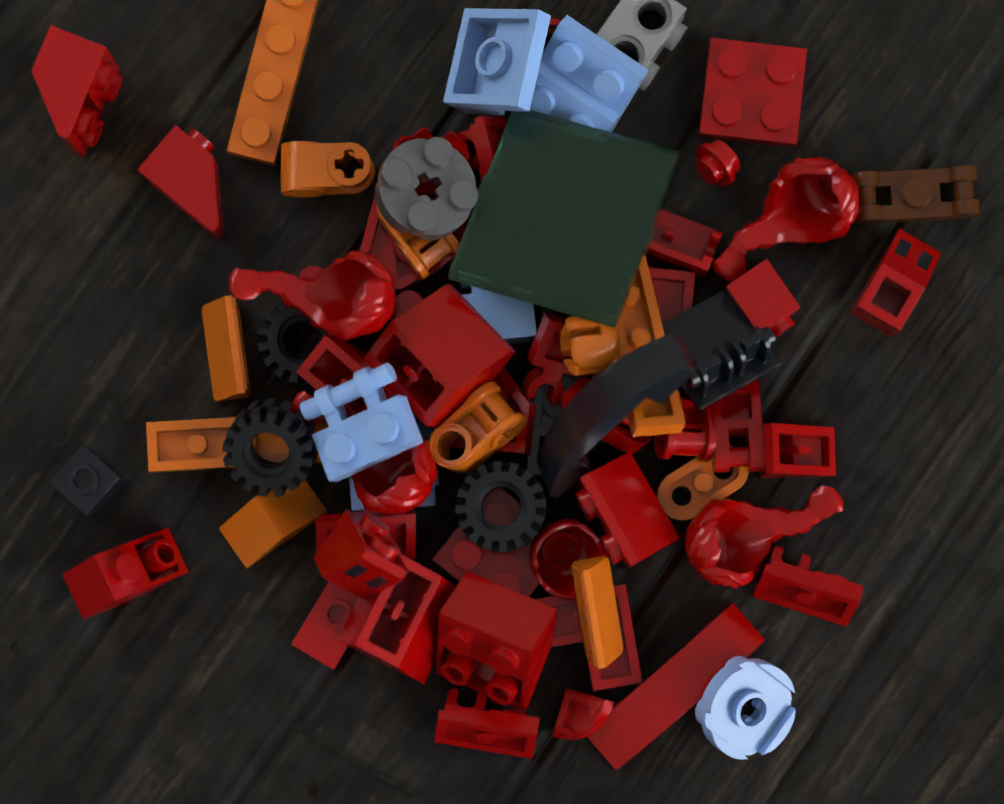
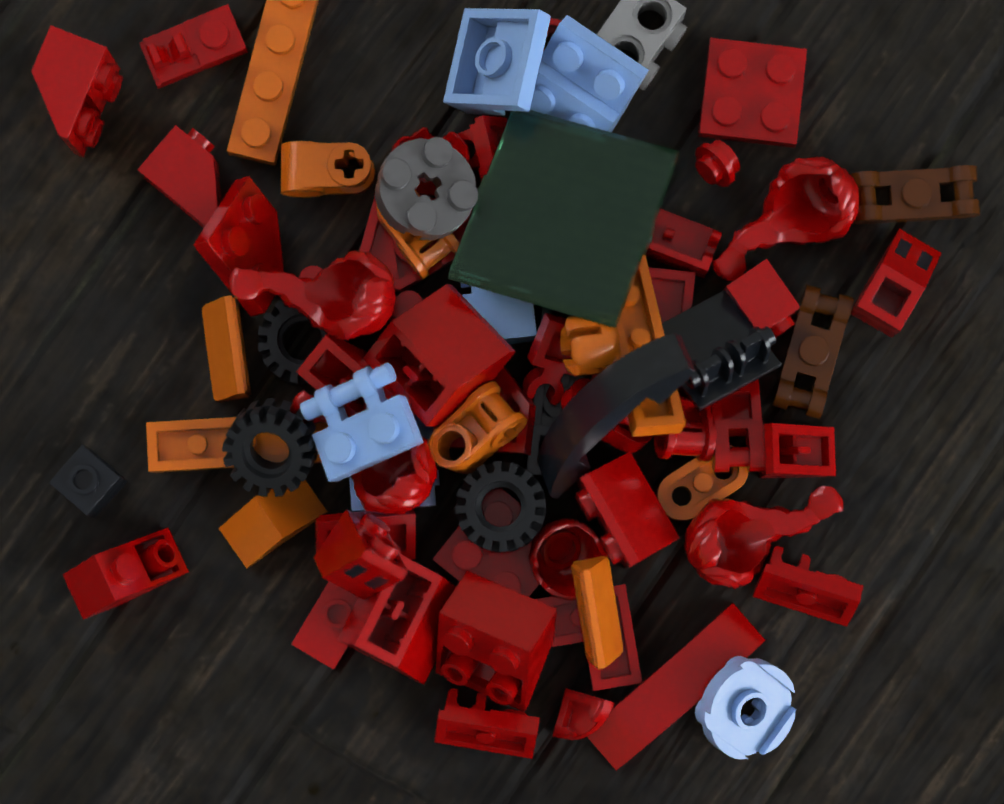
(193, 46): none -> red plate
(243, 236): none -> red plate
(812, 351): none -> reddish brown plate

